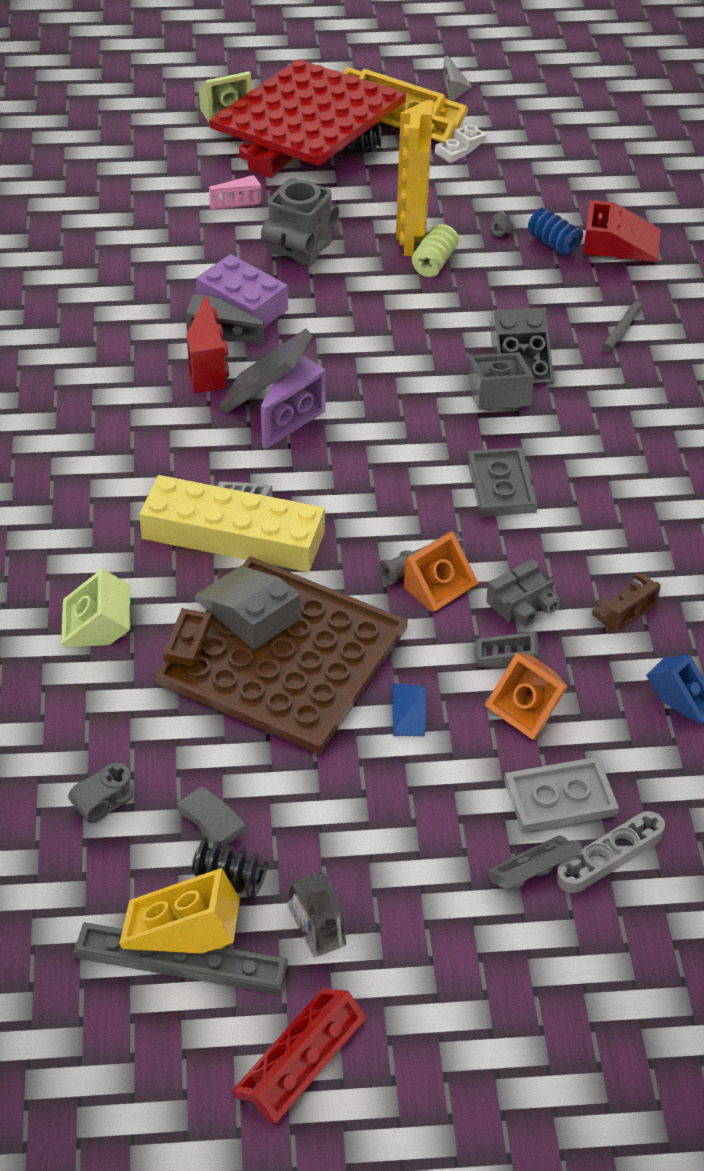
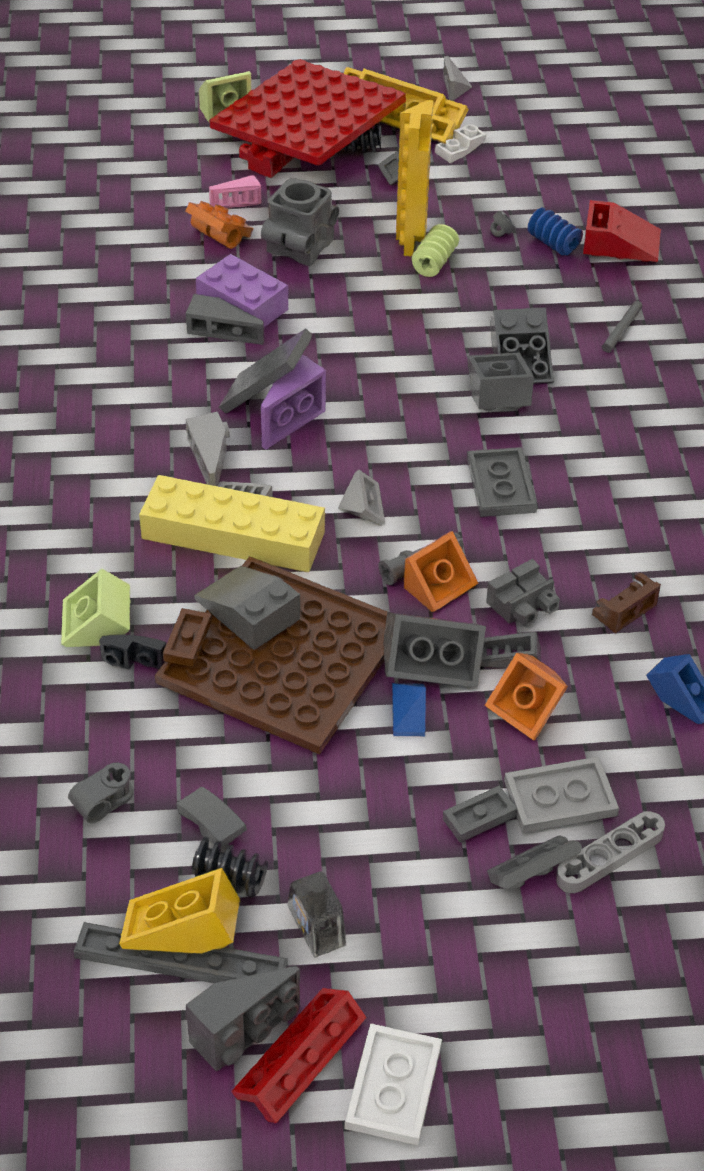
(127, 649): none -> black slope
(207, 351): red slope -> none
(208, 443): none -> light grey slope
(218, 224): none -> orange plate
(240, 1013): none -> dark grey slope
(363, 499): none -> light grey slope
(390, 168): none -> dark grey panel
(393, 1084): none -> white plate
(433, 649): none -> dark grey slope
(479, 813): none -> dark grey plate

